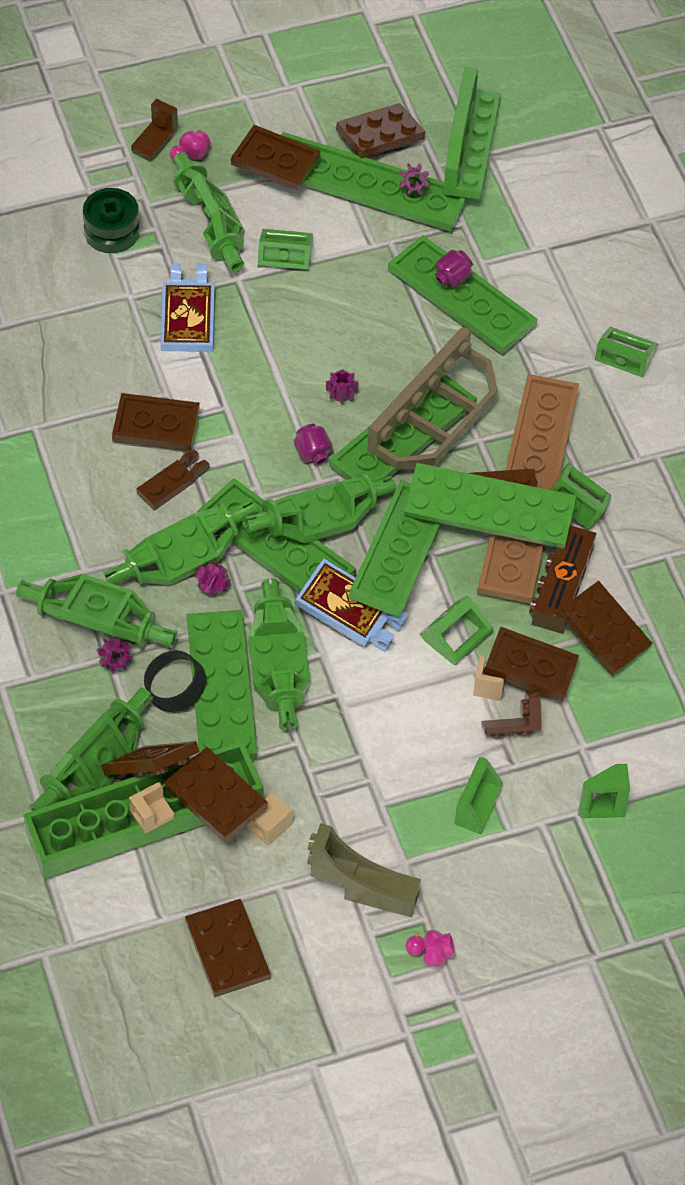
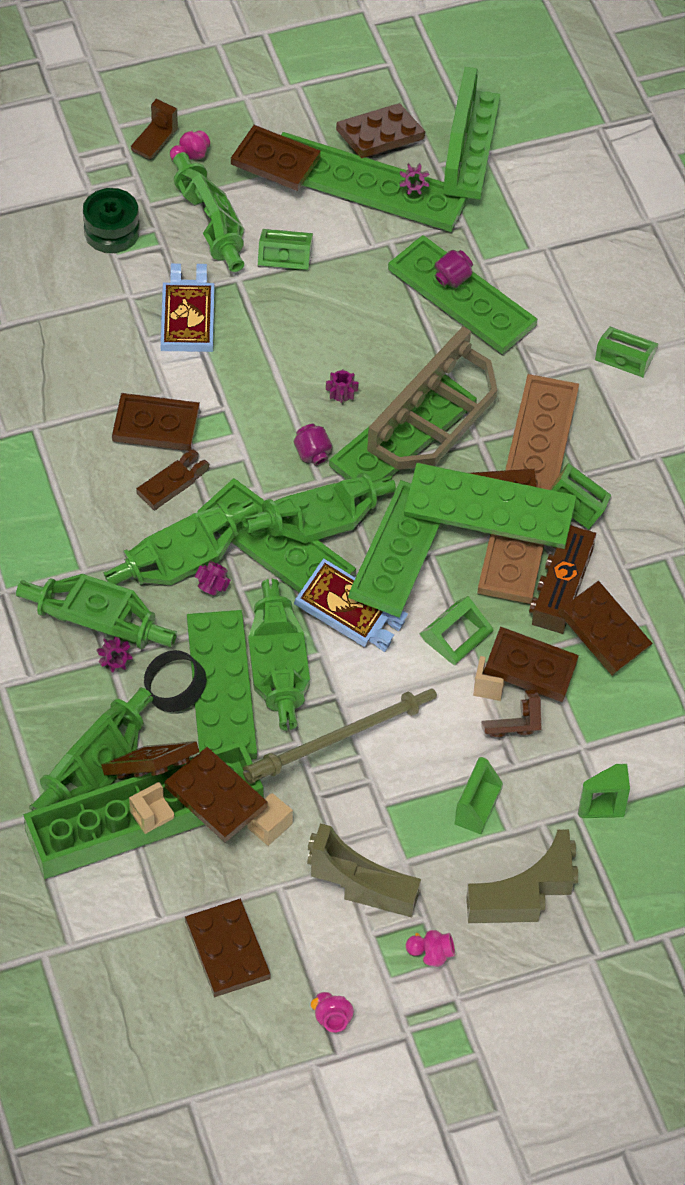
(272, 764): none -> olive bar
(332, 1011): none -> dark pink animal
(524, 894): none -> olive arch

